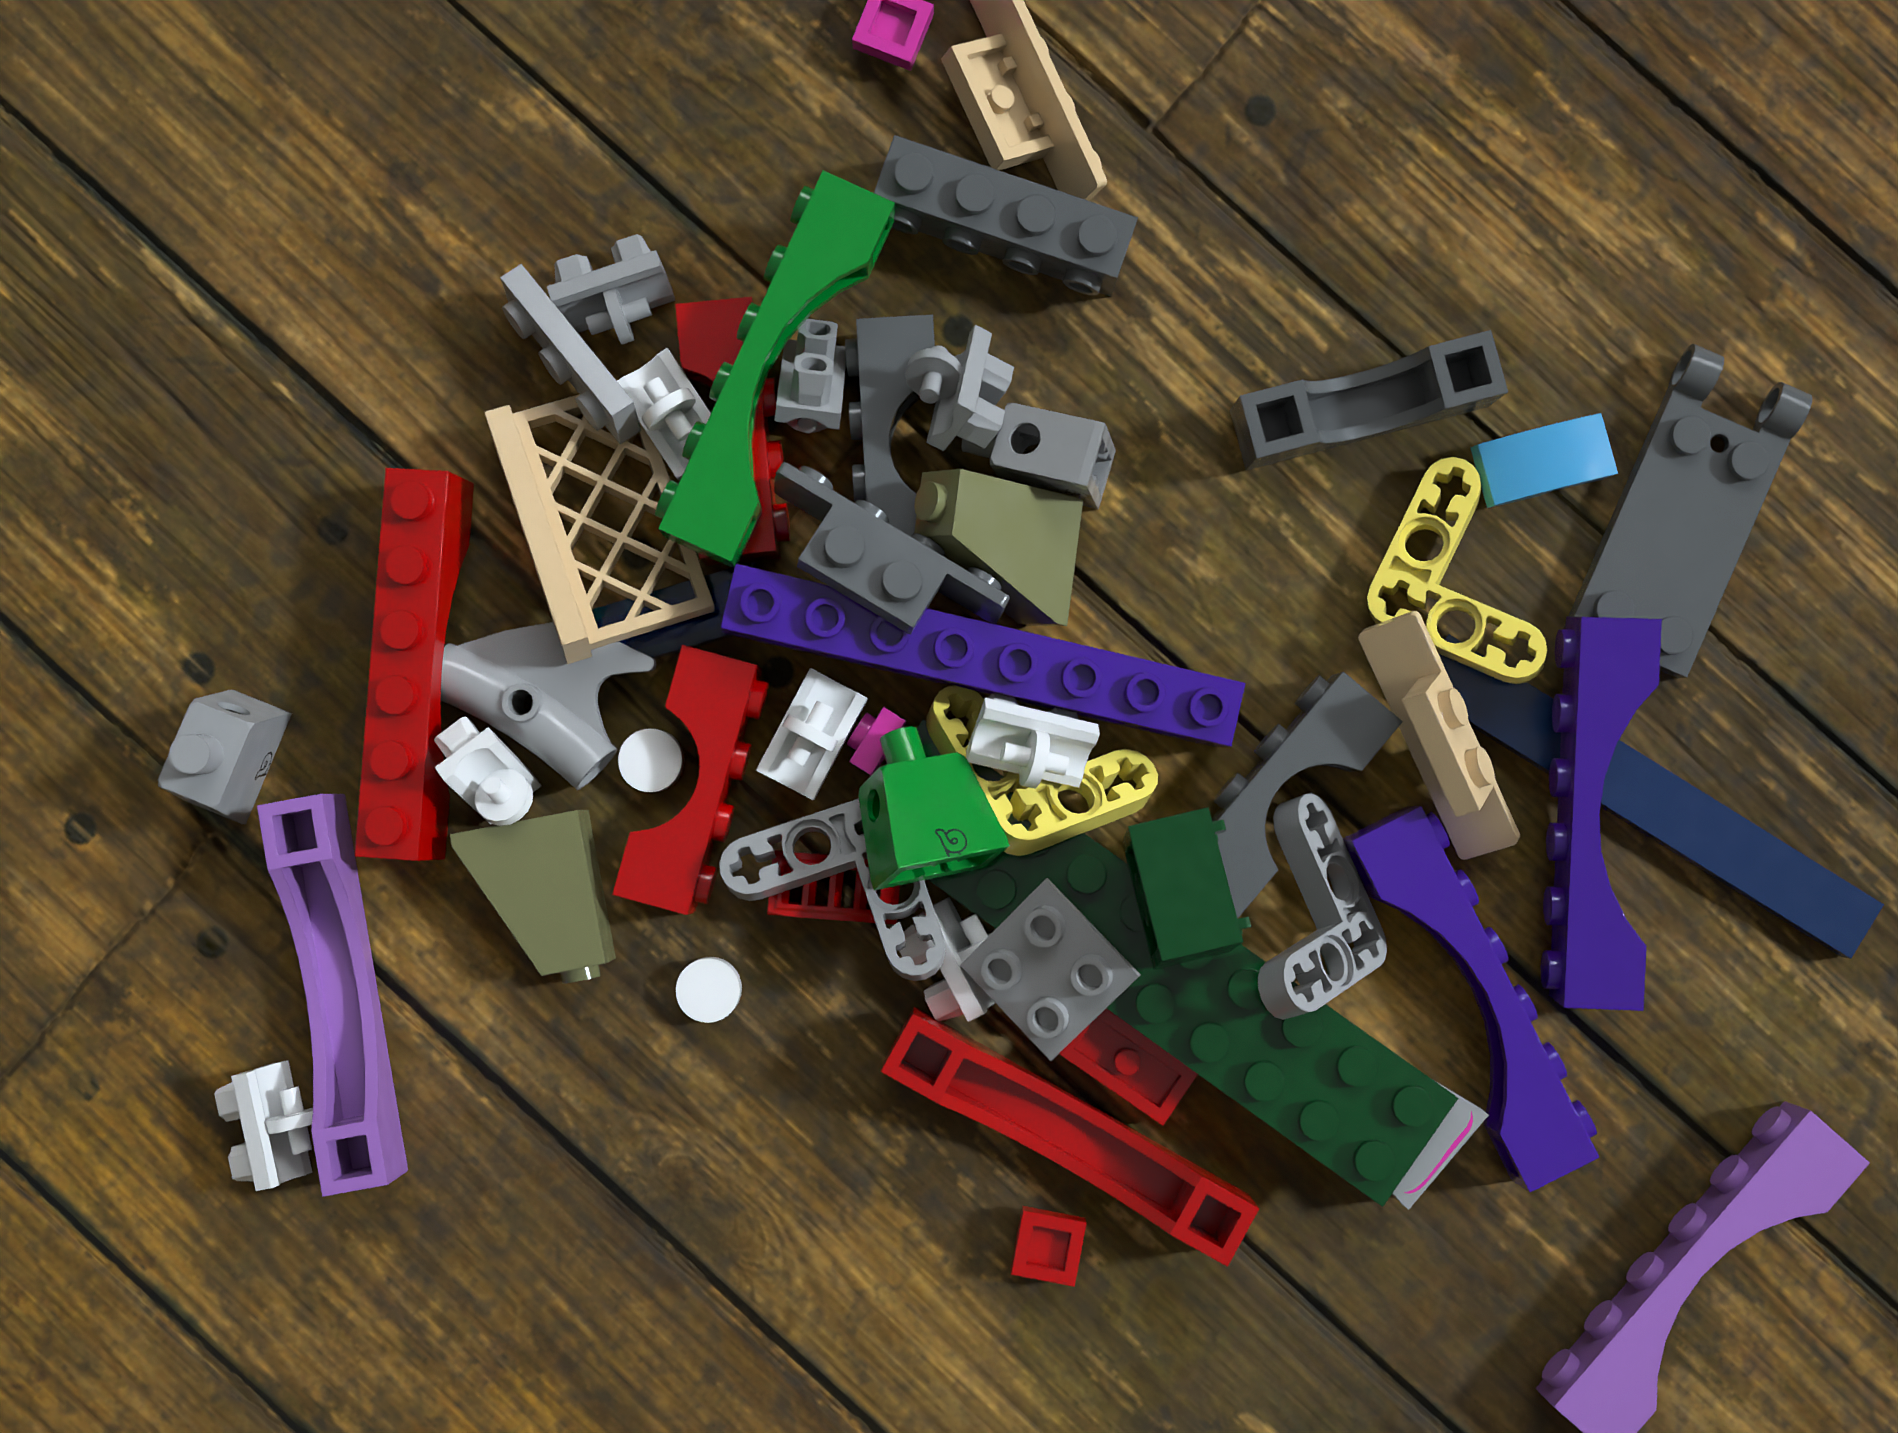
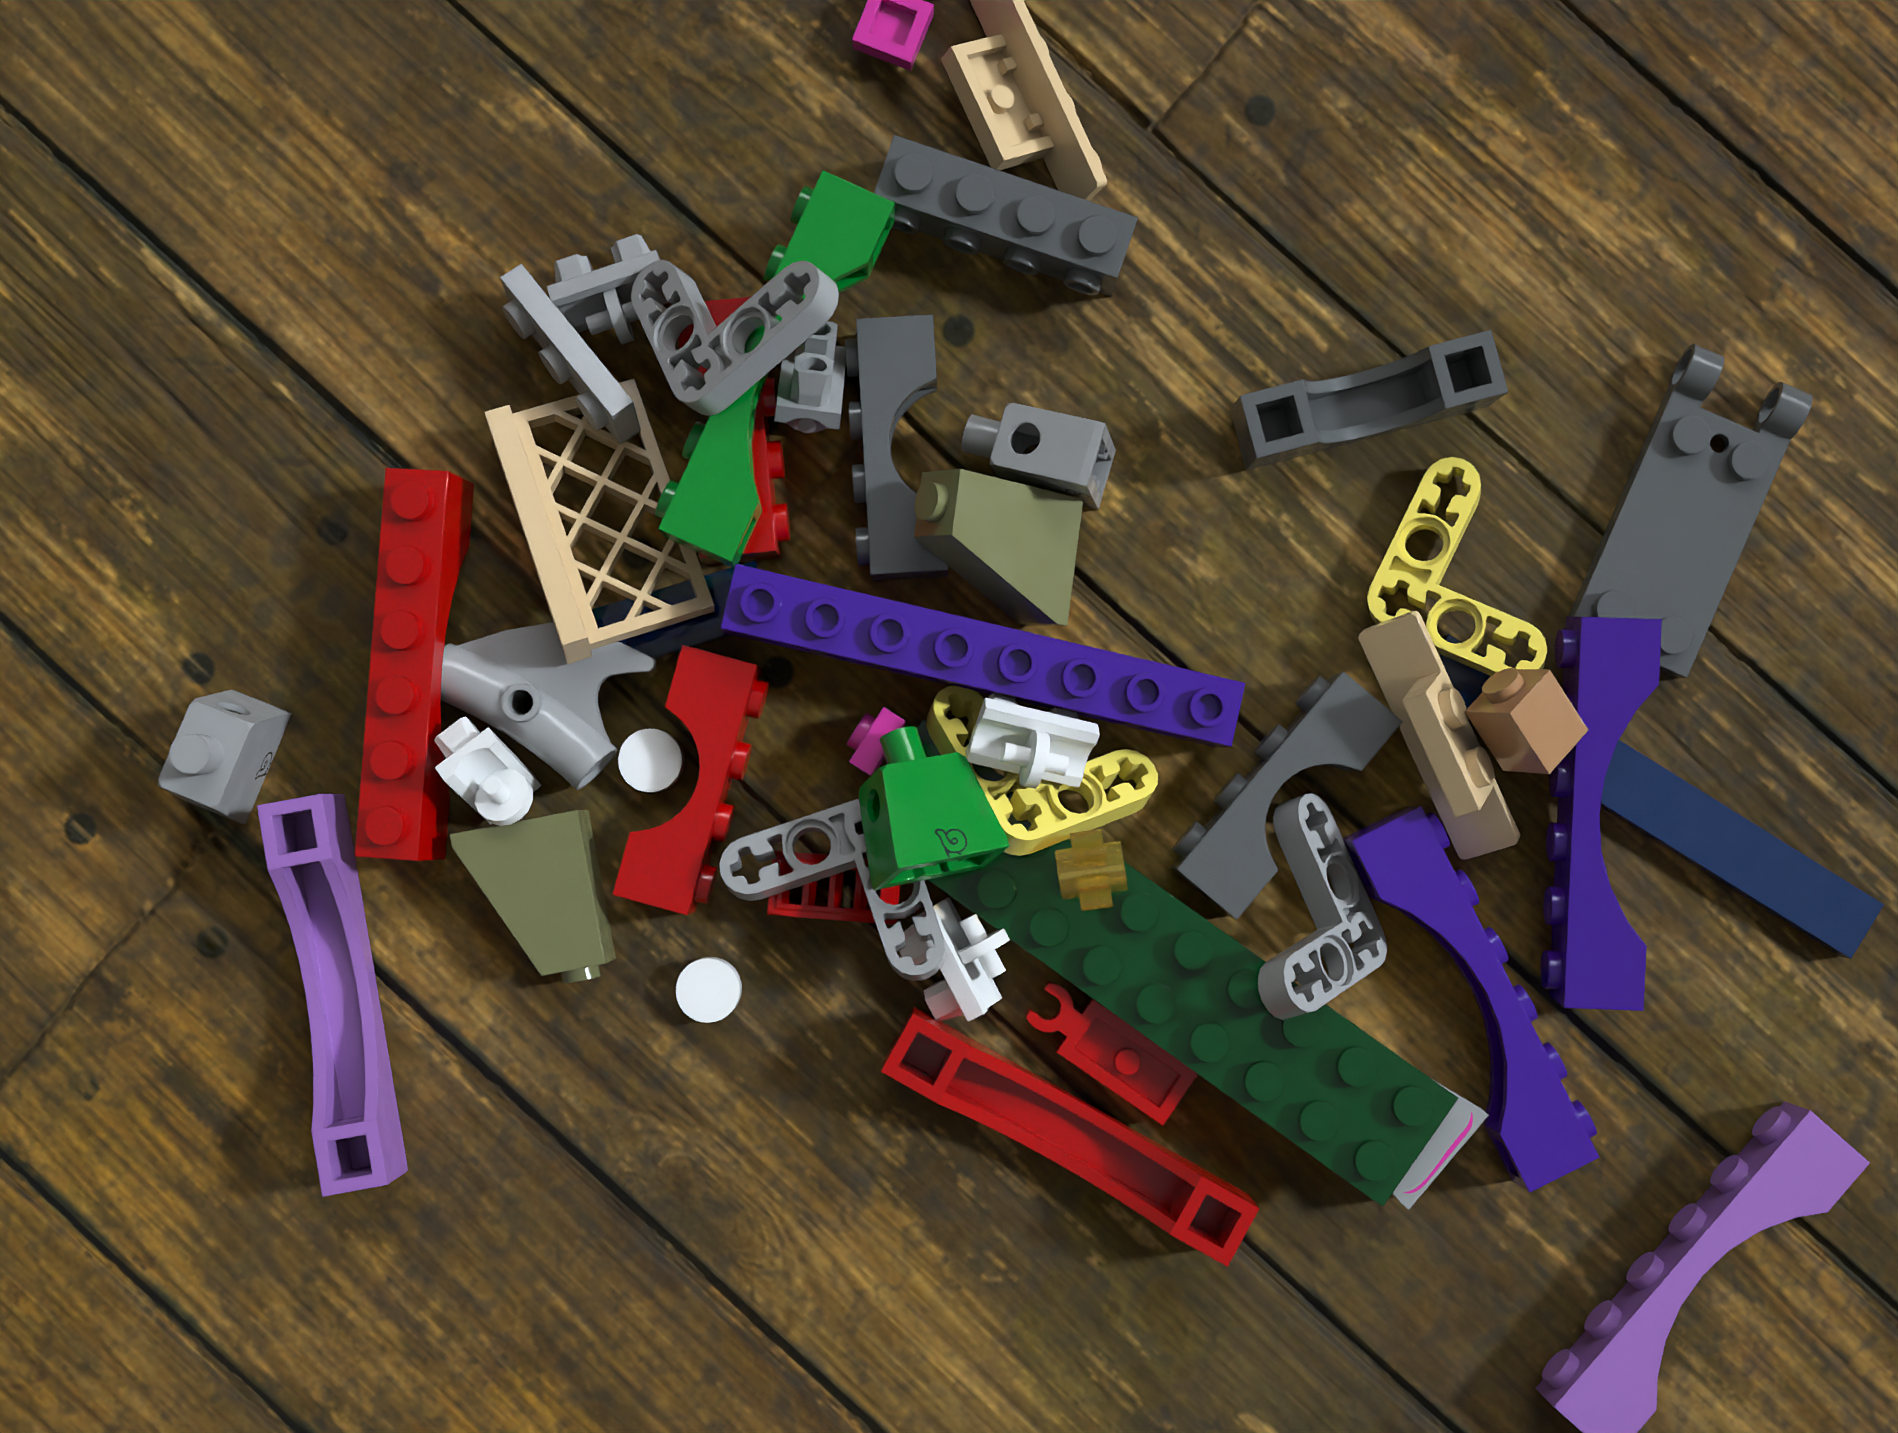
(271, 1125): white hips -> none
(666, 406): white hips -> none
(722, 346): none -> light grey beam
(812, 734): white hips -> none
(877, 562): dark grey bracket -> none
(963, 389): light grey hips -> none
(1048, 1246): red plate -> none
(1049, 969): light grey hinge -> none
(1091, 870): none -> clear yellow gear
(1182, 888): dark green container -> none
(1526, 720): none -> medium nougat brick
(1544, 460): dark azure slope -> none

